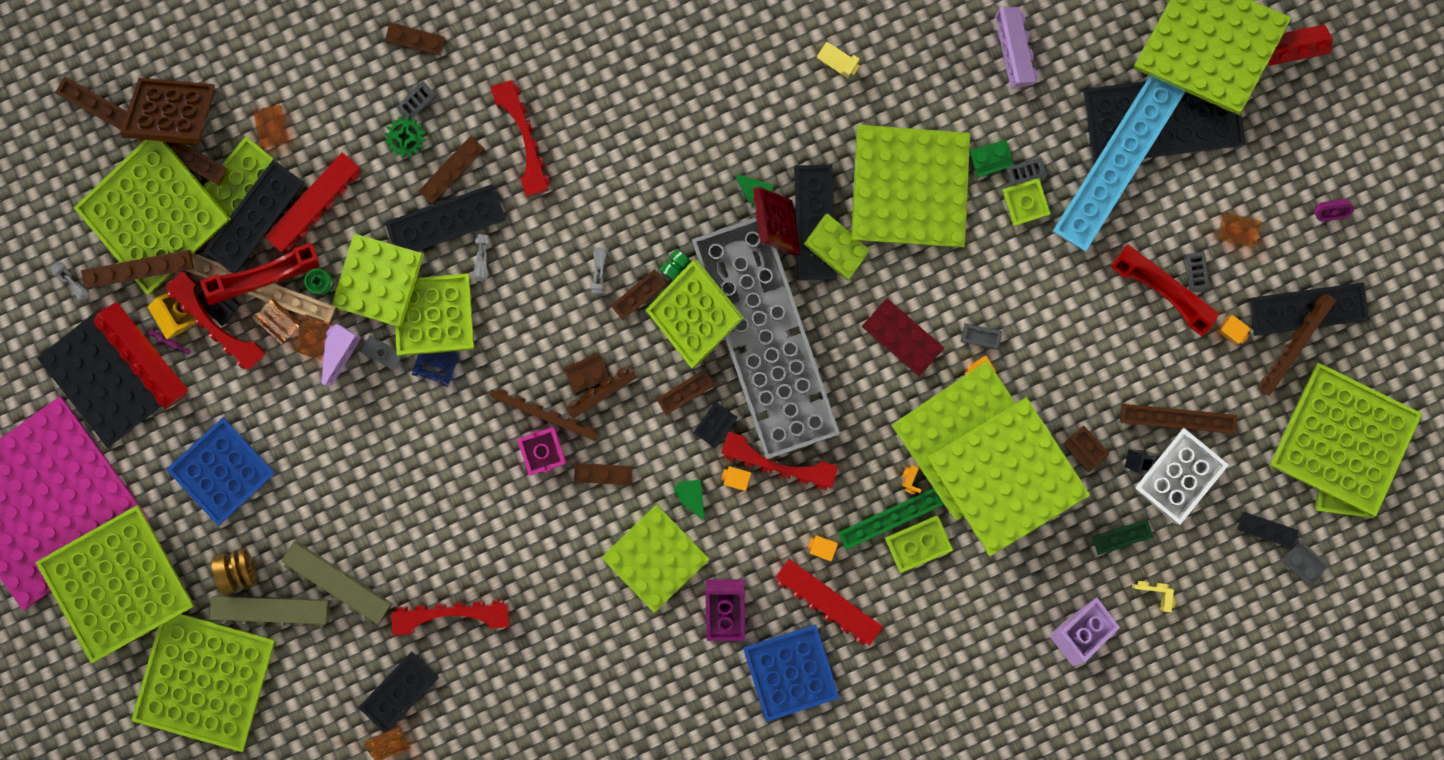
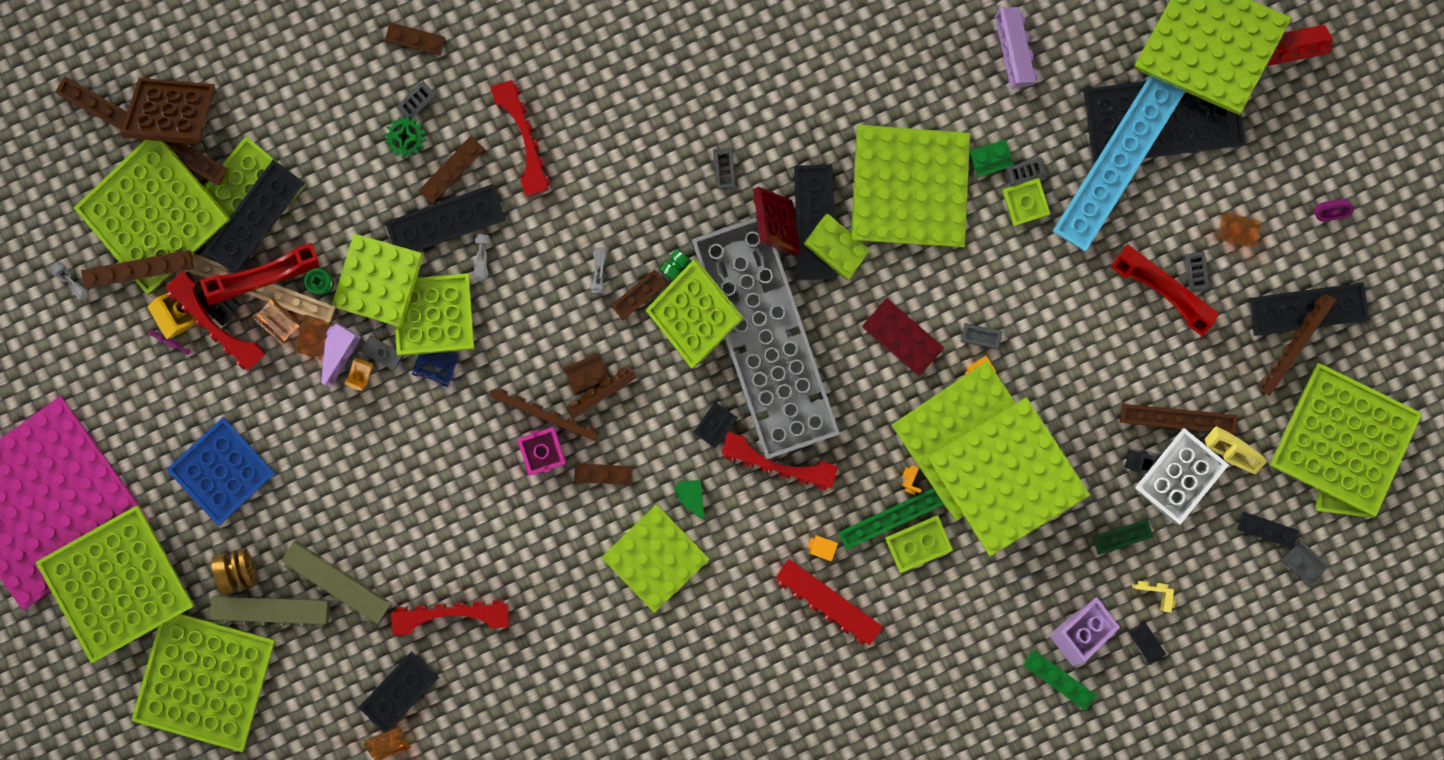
(98, 382): black plate -> none
(140, 355): red brick -> none
(270, 126): clear orange plate -> none
(313, 203): red brick -> none
(359, 374): none -> light orange bracket
(685, 392): reddish brown plate -> none
(722, 151): none -> dark grey slope
(725, 609): magenta slope -> none
(736, 478): light orange brick -> none
(748, 184): green slope -> none
(791, 672): blue plate -> none
(838, 60): light yellow bracket -> none
(1059, 680): none -> green plate
(1085, 448): reddish brown plate -> none
(1147, 643): none -> black plate
(1234, 330): light orange brick -> none
(1234, 450): none -> light yellow slope

